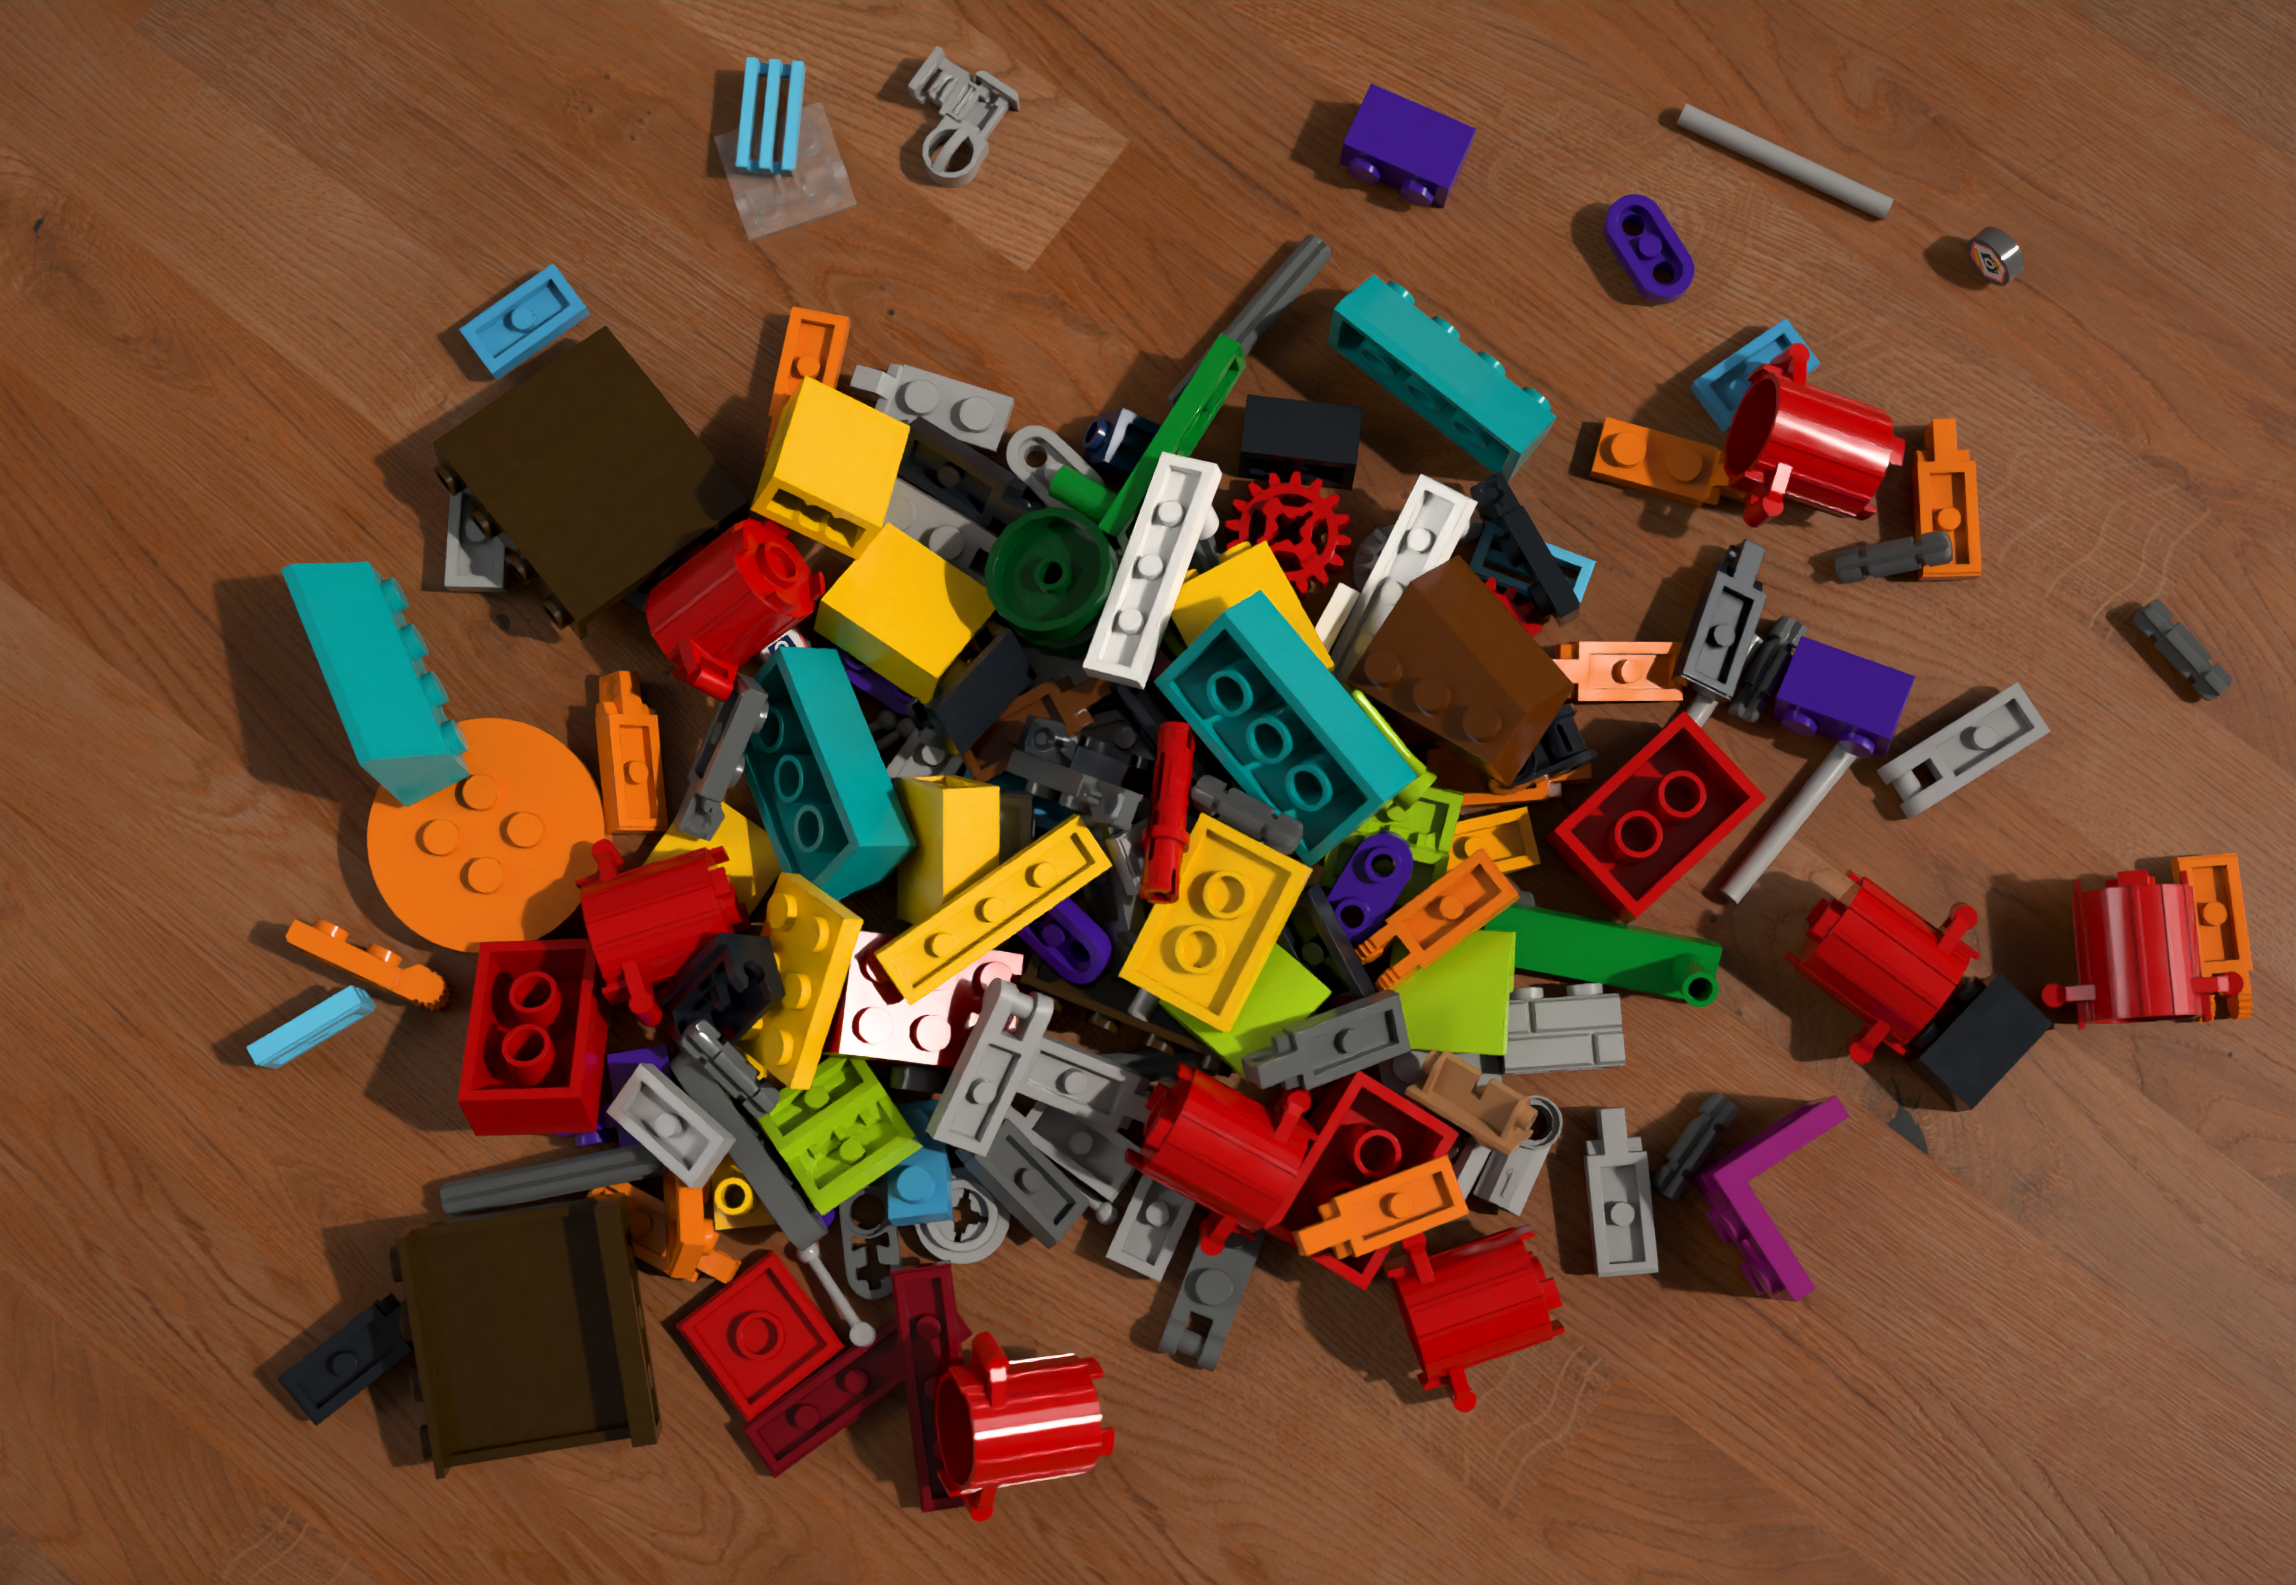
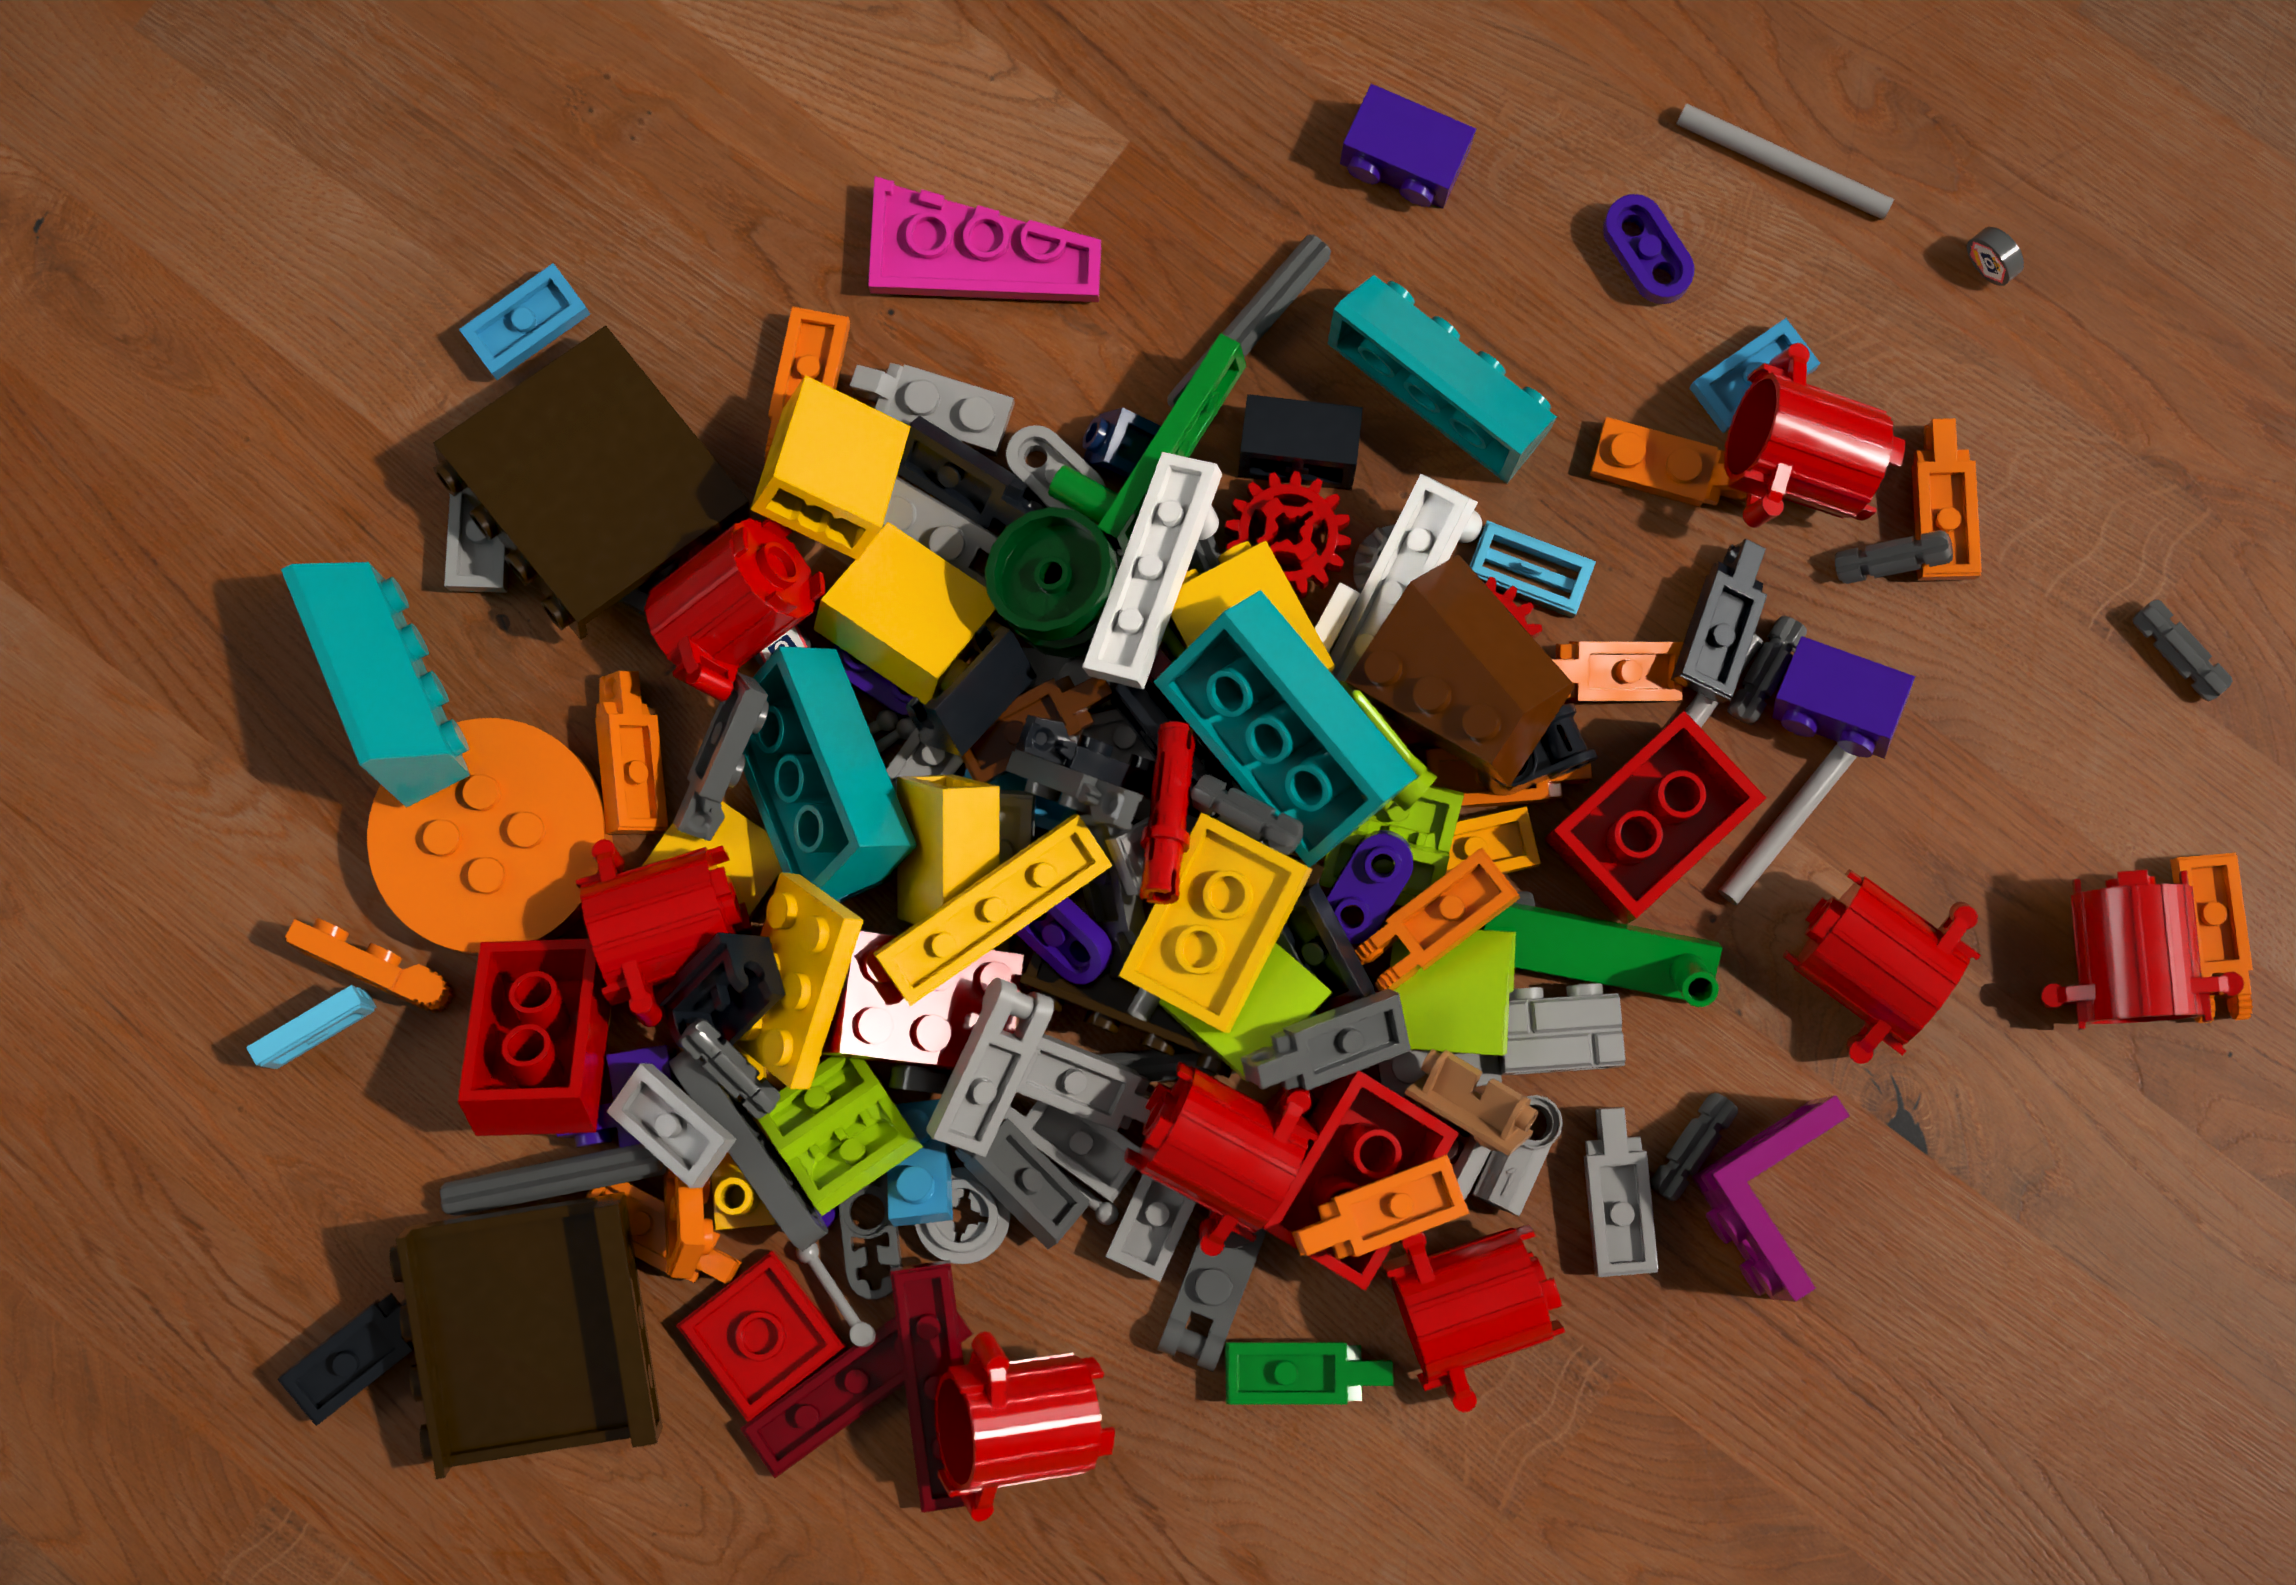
(774, 72): medium azure tile -> none
(780, 202): clear hinge -> none
(966, 251): none -> dark pink wing
(973, 109): light grey piece -> none
(1300, 1373): none -> green hinge
(1525, 546): black hinge -> none
(1965, 749): light grey plate -> none
(1976, 1040): black brick -> none

